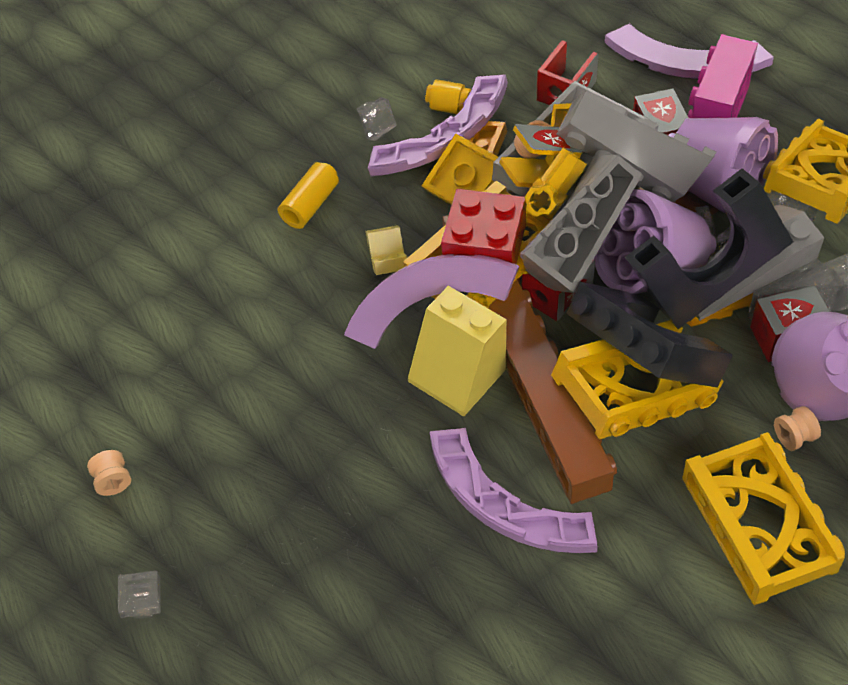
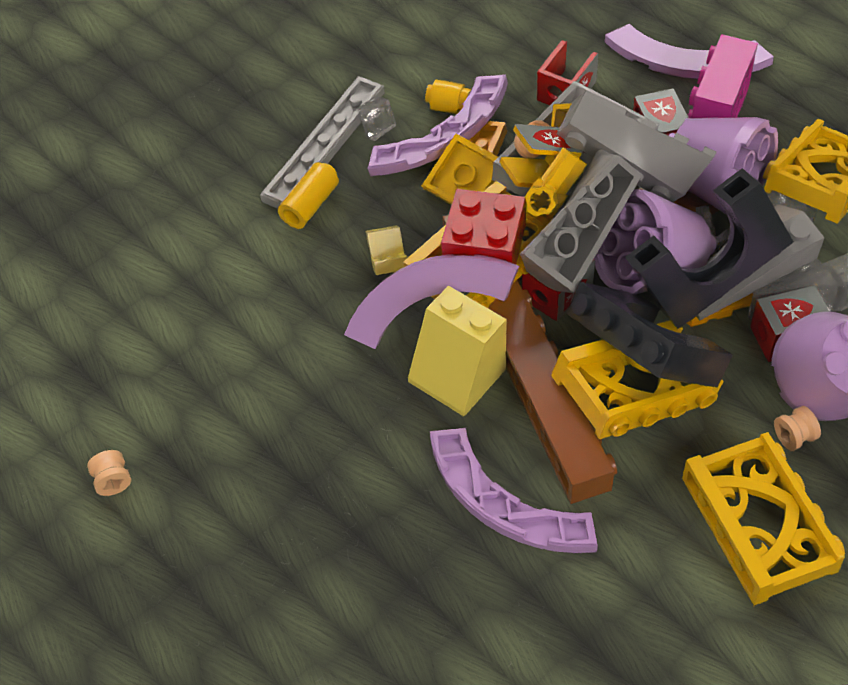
(139, 595): clear tile -> none
(324, 139): none -> light grey tile

